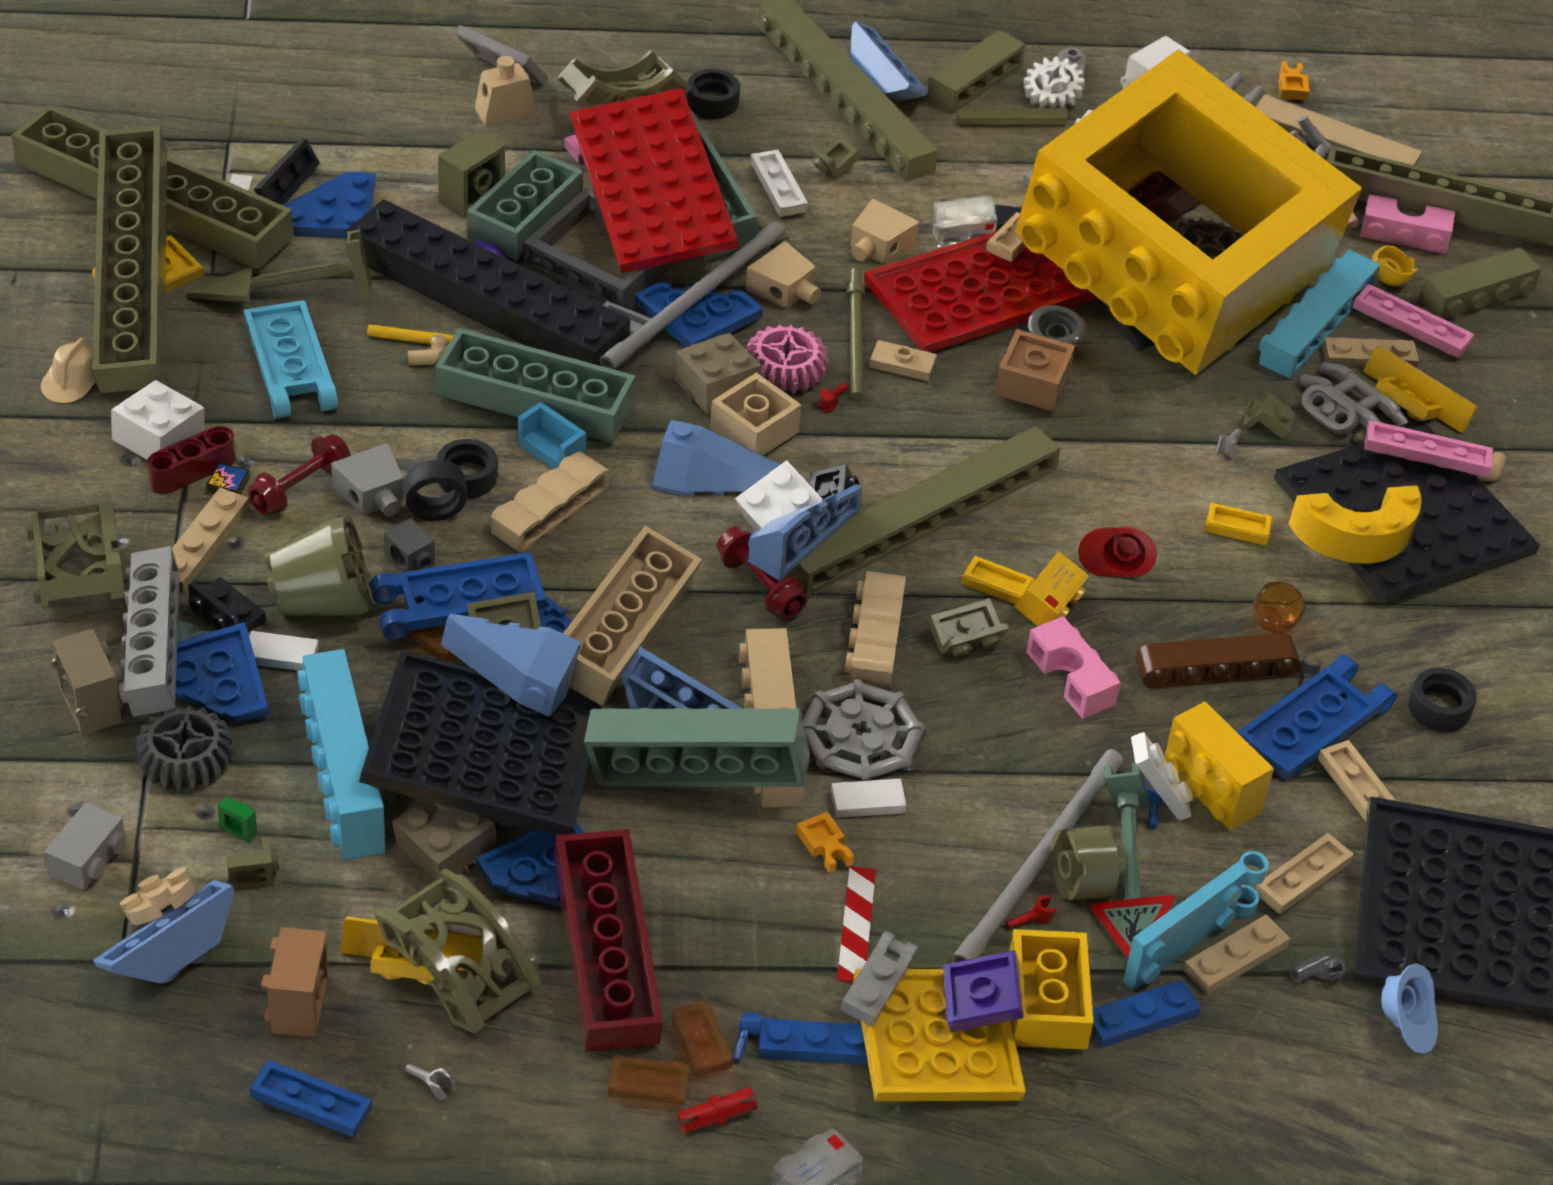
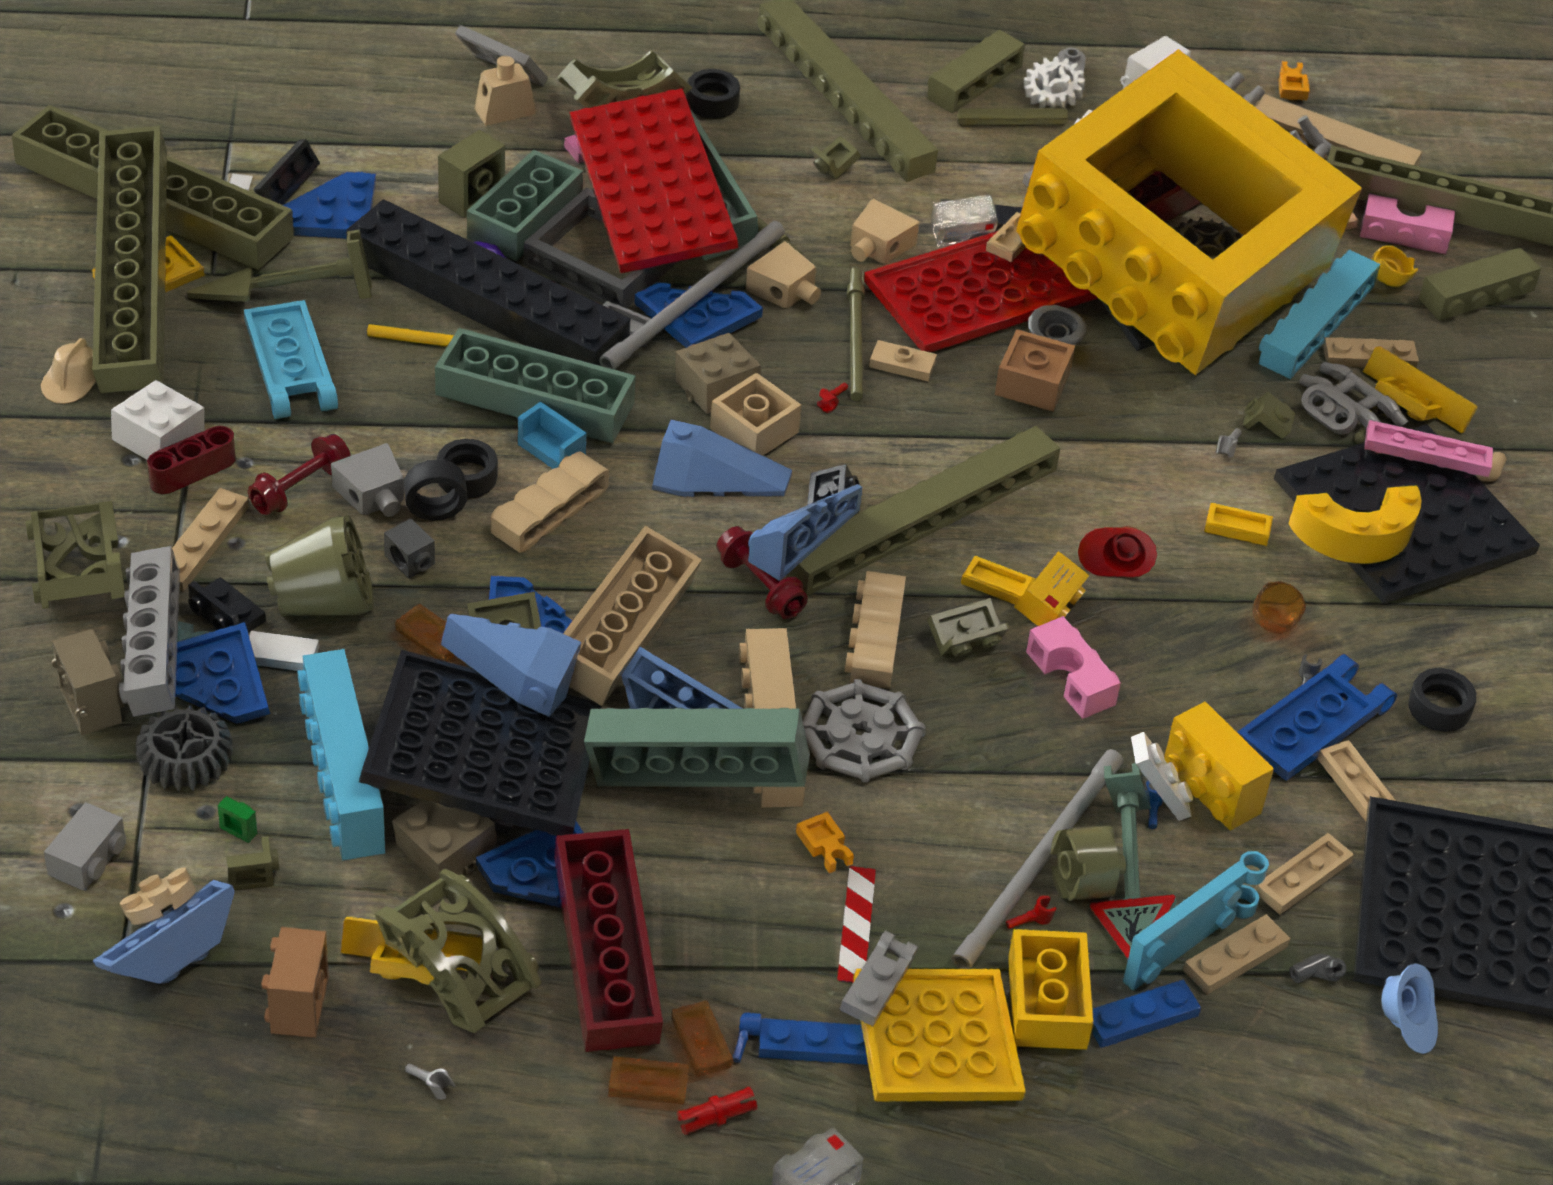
(228, 478): tile -> none
(311, 1098): blue plate -> none
(429, 356): tan arm -> none
(447, 589): blue hinge -> none
(775, 496): white brick -> none
(779, 183): white plate -> none
(789, 357): bright pink gear -> none
(868, 798): white tile -> none
(882, 65): medium blue wedge -> none
(983, 991): dark purple tile -> none
(1217, 660): reddish brown beam -> none
(1413, 321): bright pink plate -> none

